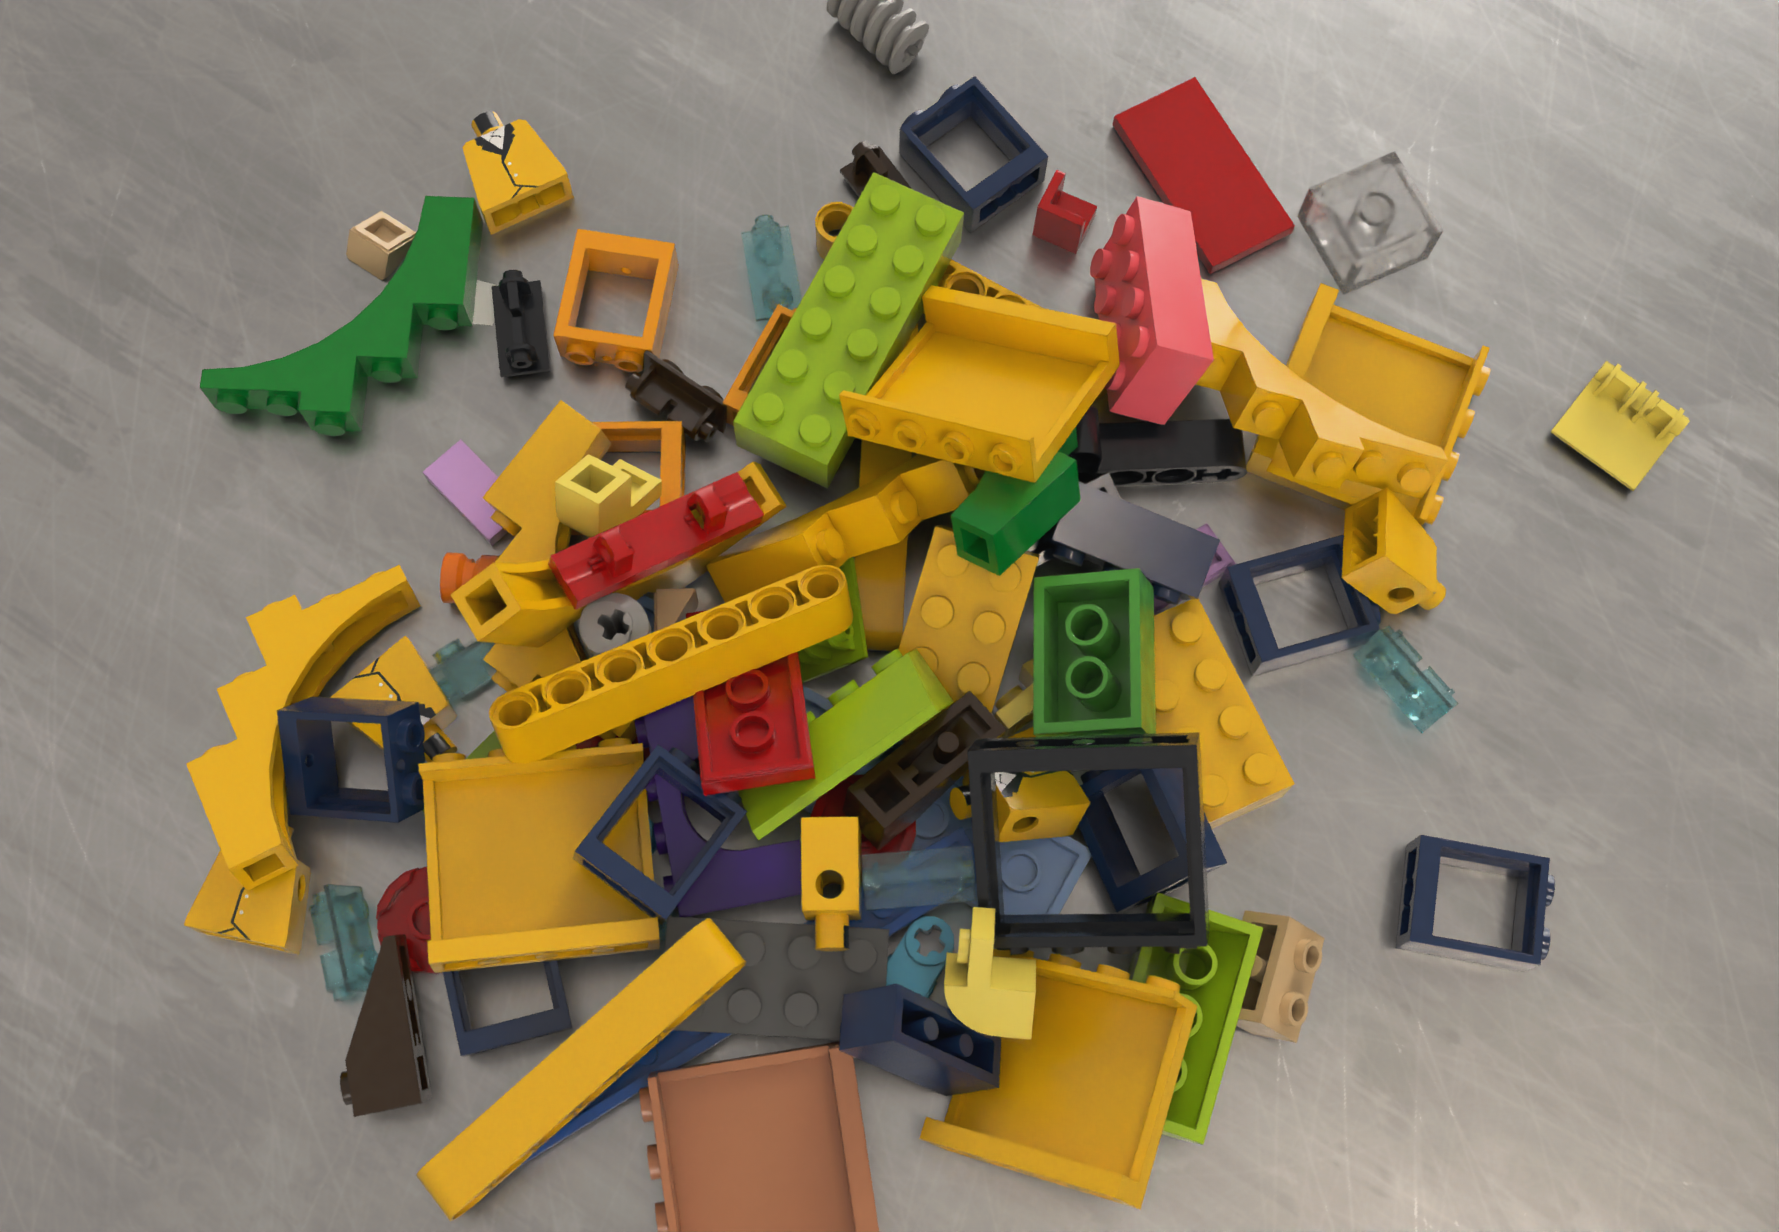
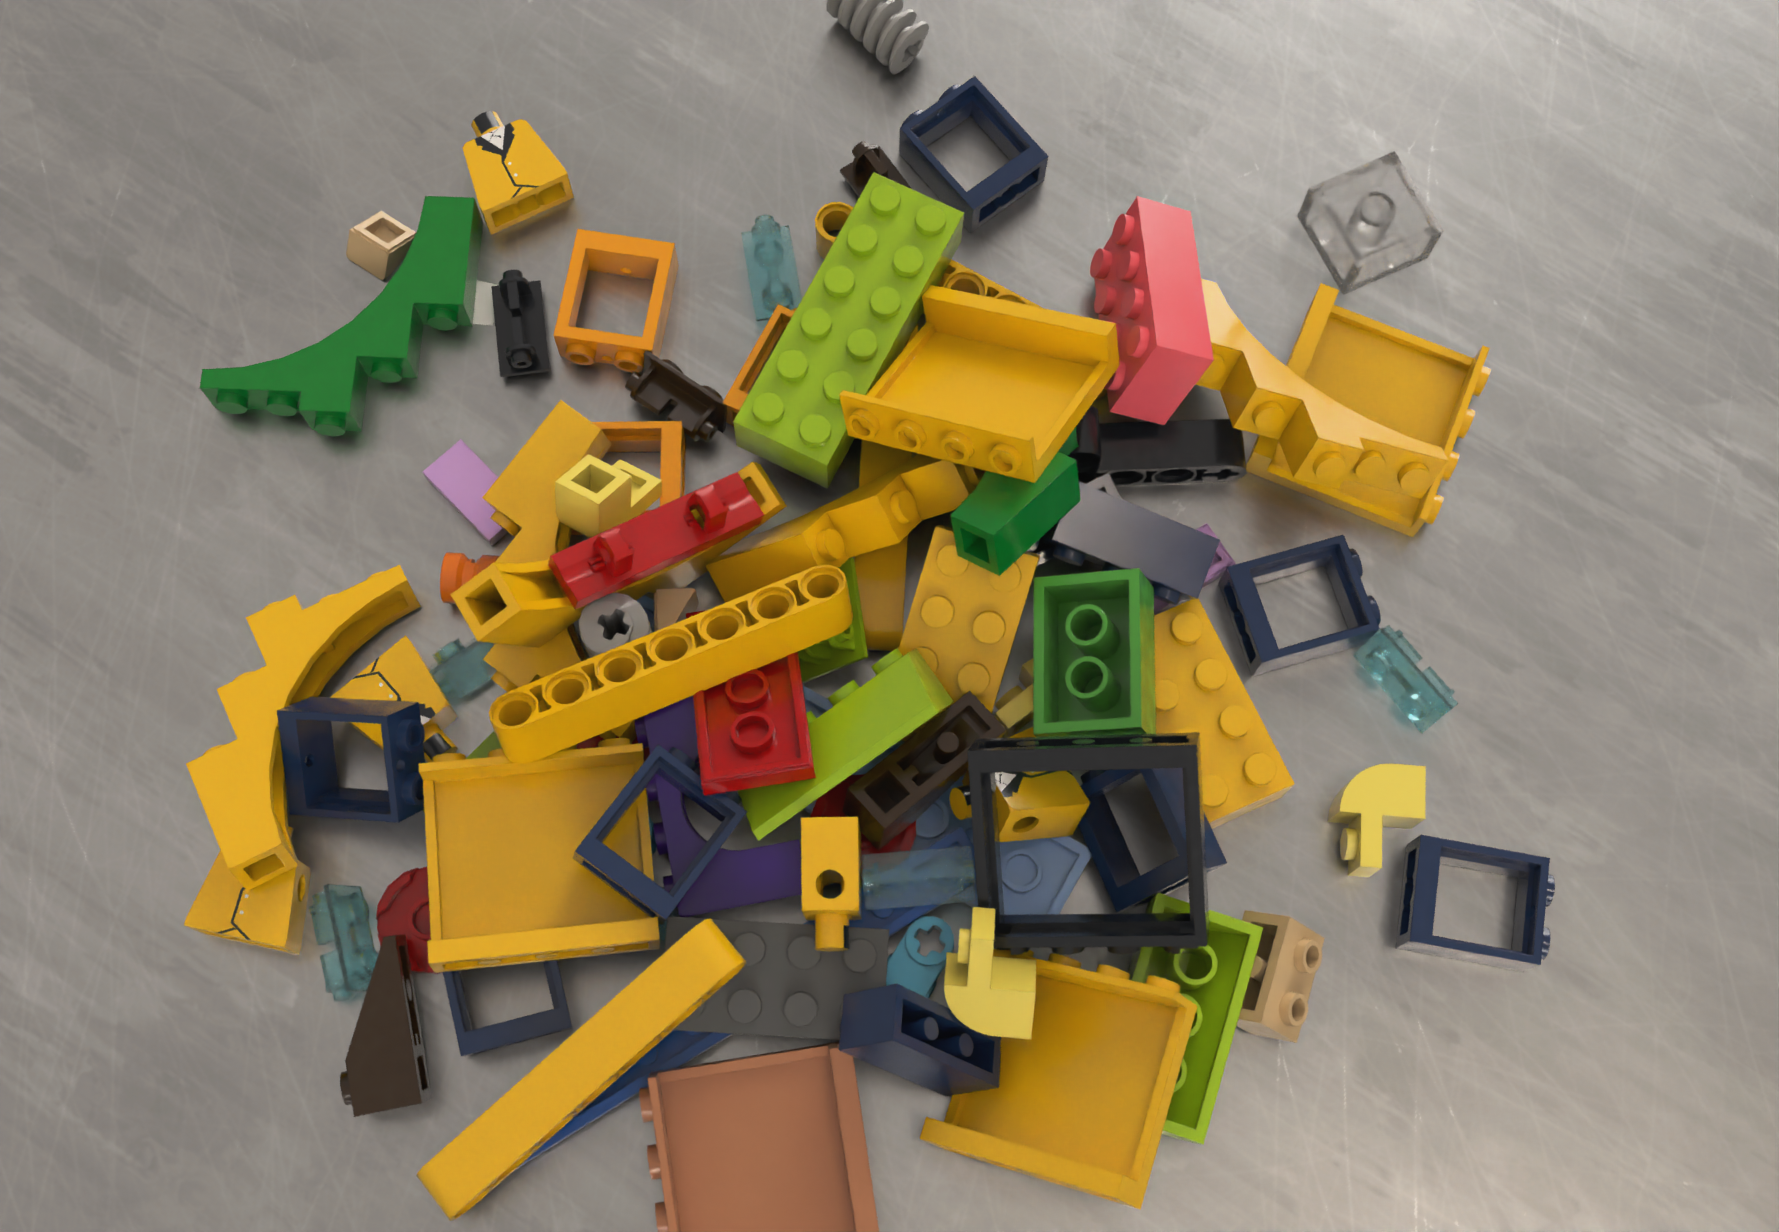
(1062, 217): red panel -> none
(1204, 170): red tile -> none
(1372, 800): none -> light yellow brick
(1390, 555): yellow torso -> none
(1620, 425): light yellow hinge -> none

